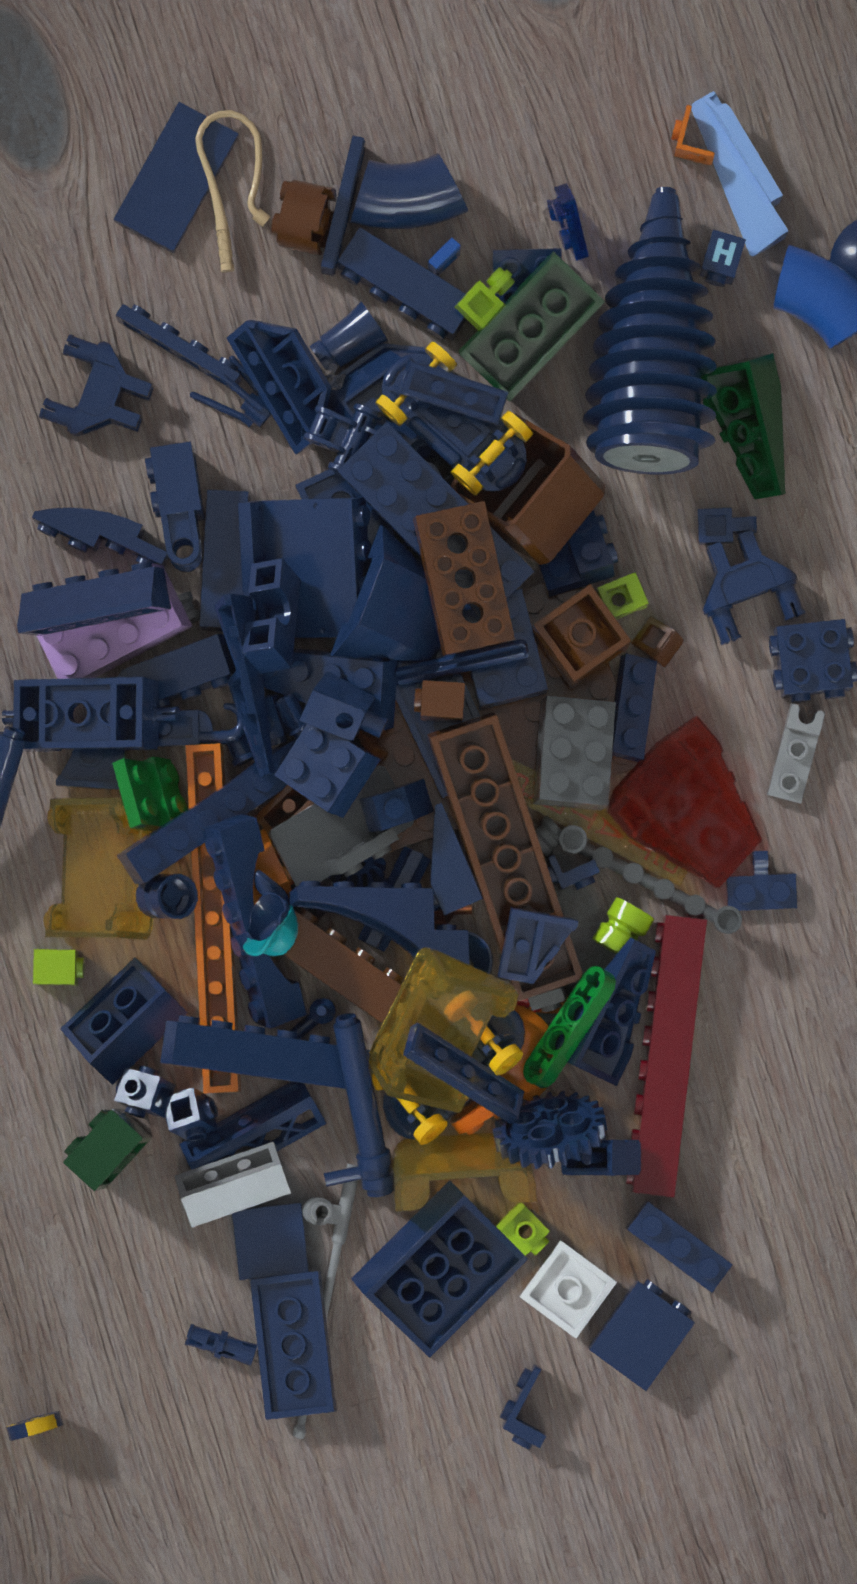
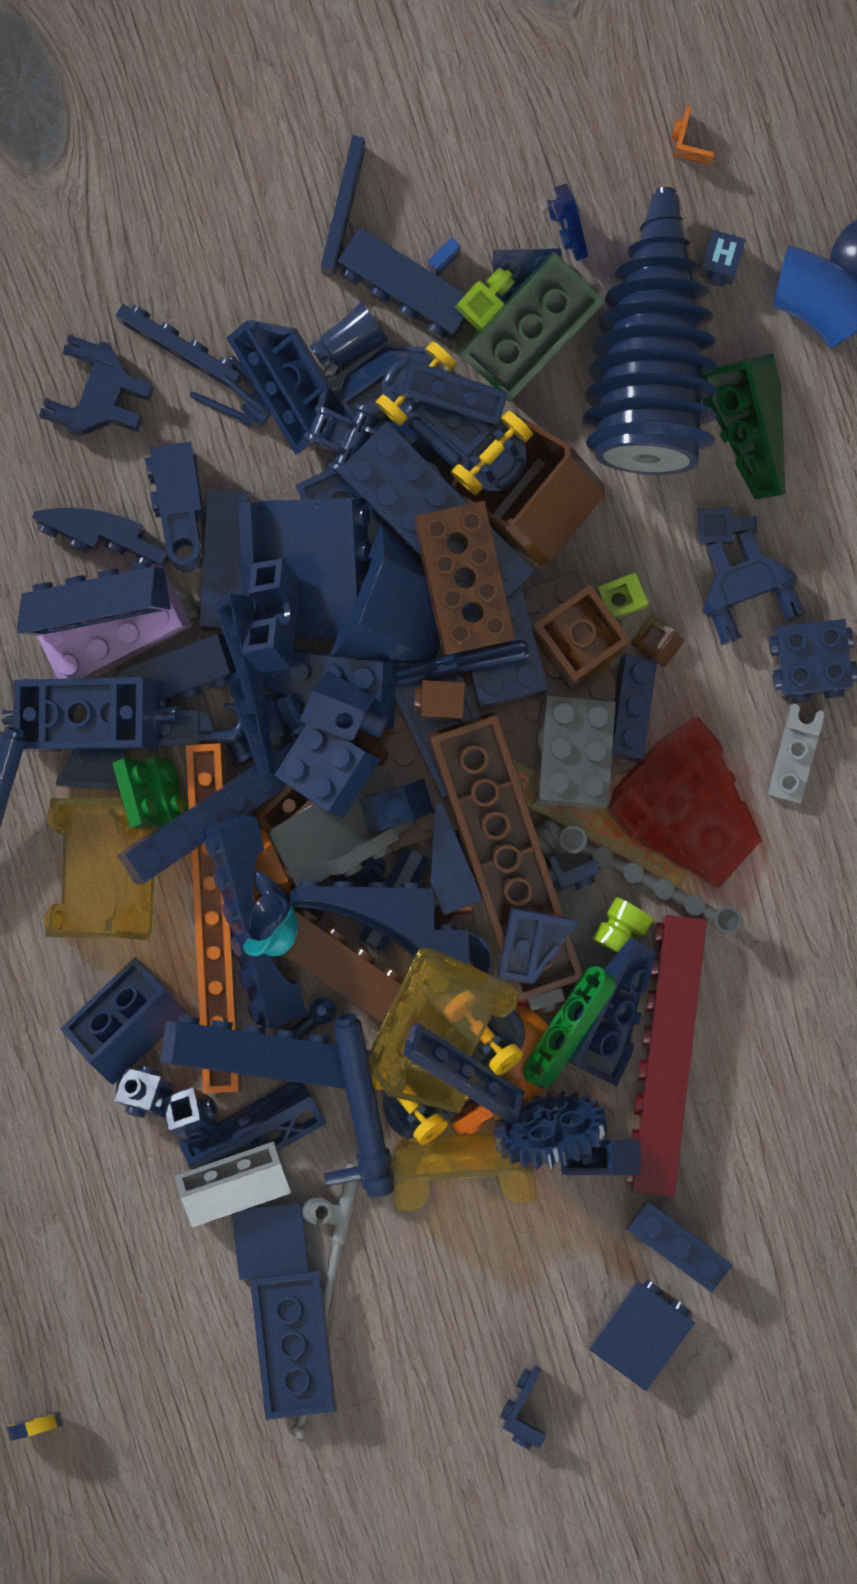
(57, 967): lime brick -> none
(106, 1149): dark green brick -> none
(167, 896): dark blue wheel -> none
(173, 179): dark blue tile -> none
(221, 1344): dark blue pin -> none
(259, 216): tan piece -> none
(304, 216): reddish brown brick -> none
(407, 195): dark blue brick -> none
(439, 1269): dark blue slope -> none
(514, 1219): lime brick -> none
(568, 1289): white plate -> none
(582, 559): dark blue plate -> none
(742, 175): light blue wedge -> none
(761, 889): dark blue plate -> none

